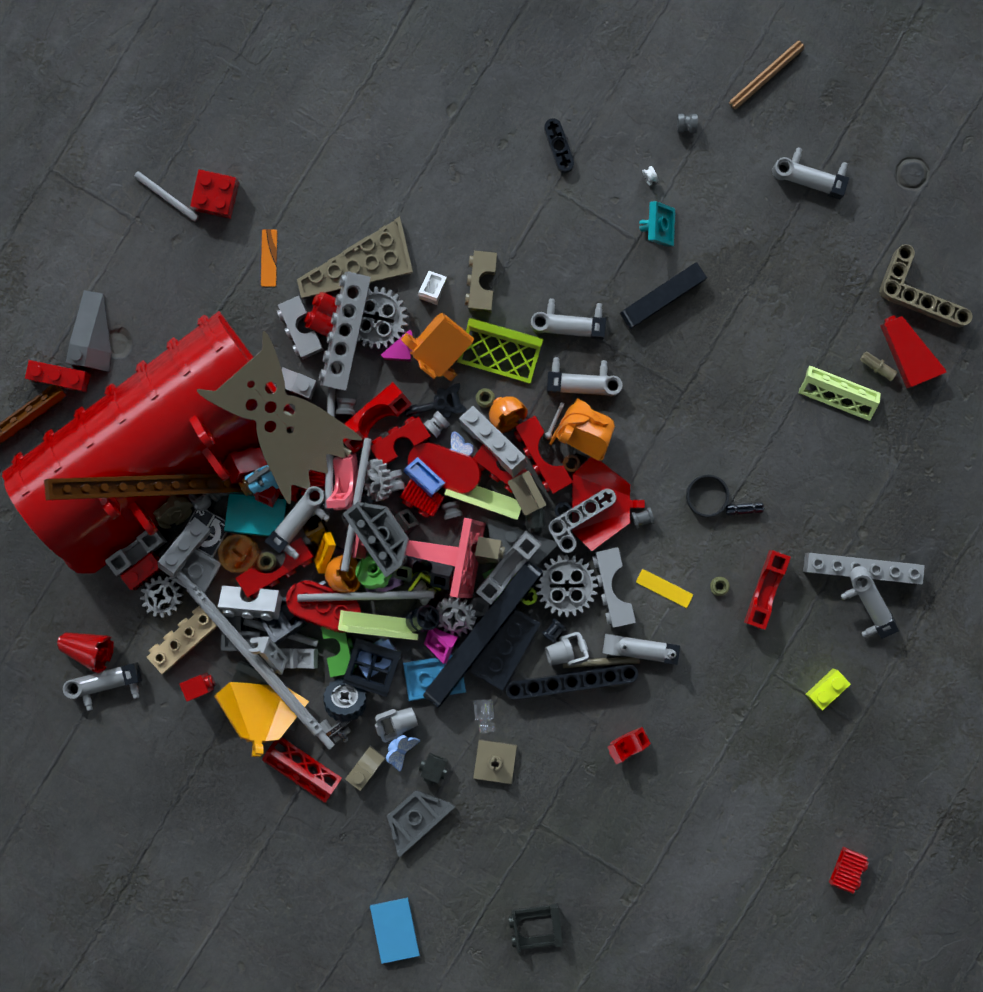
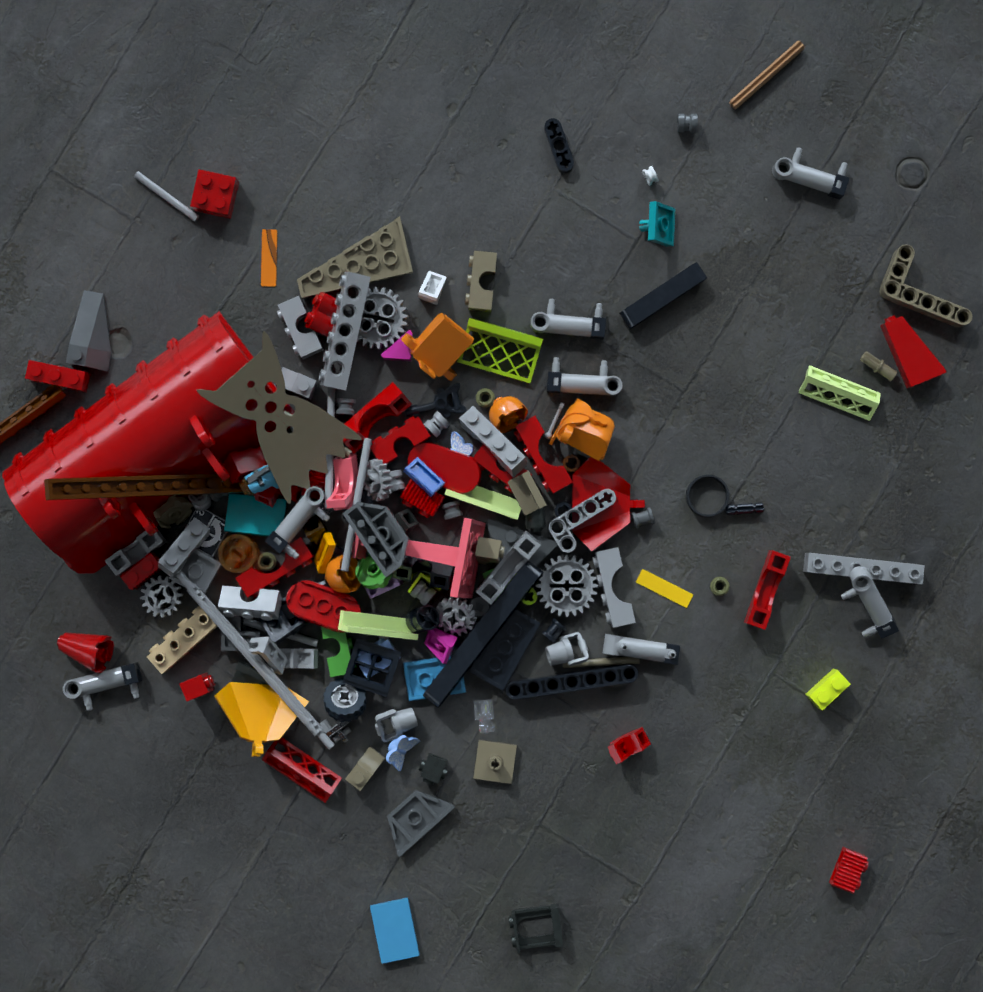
(365, 596): light grey piece -> none

